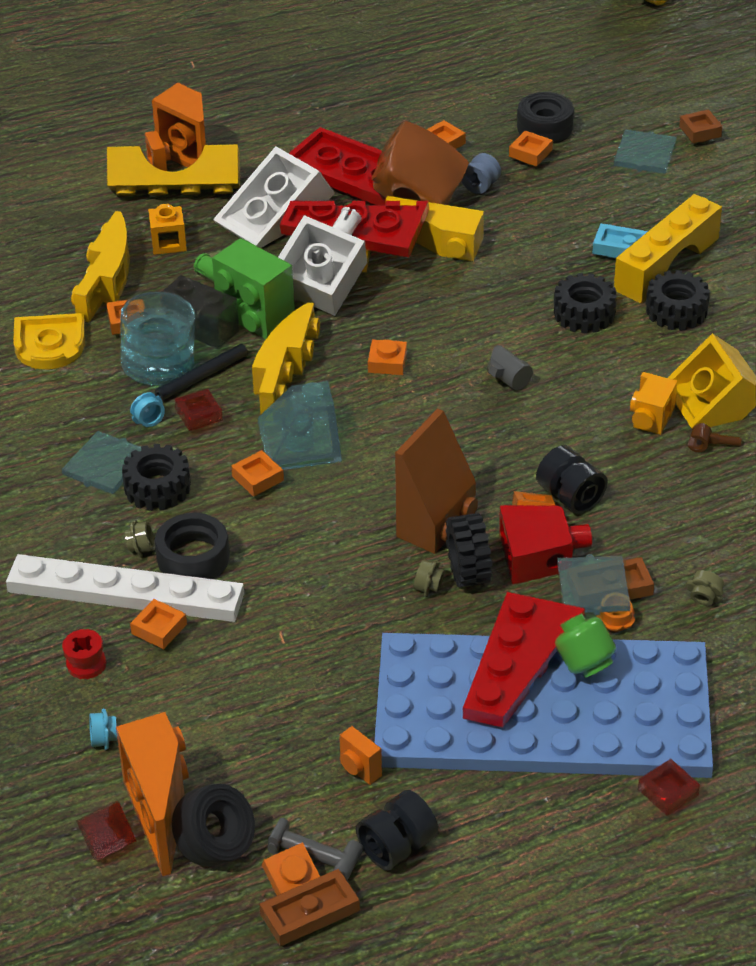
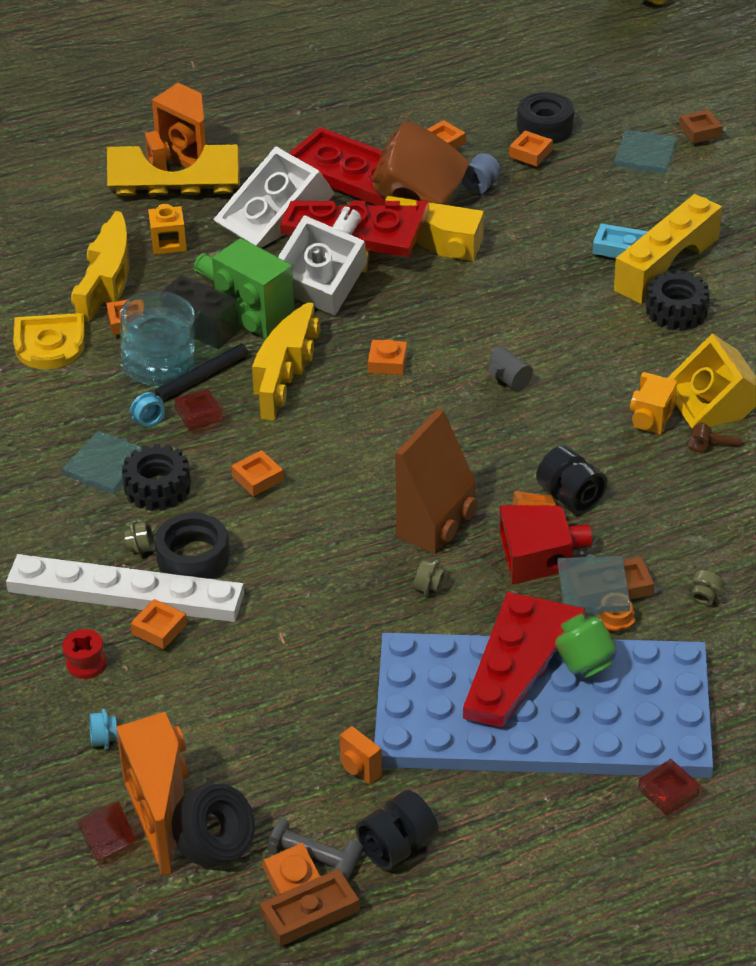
(301, 427): clear light blue slope -> none
(468, 550): black tyre -> none
(585, 303): black tyre -> none

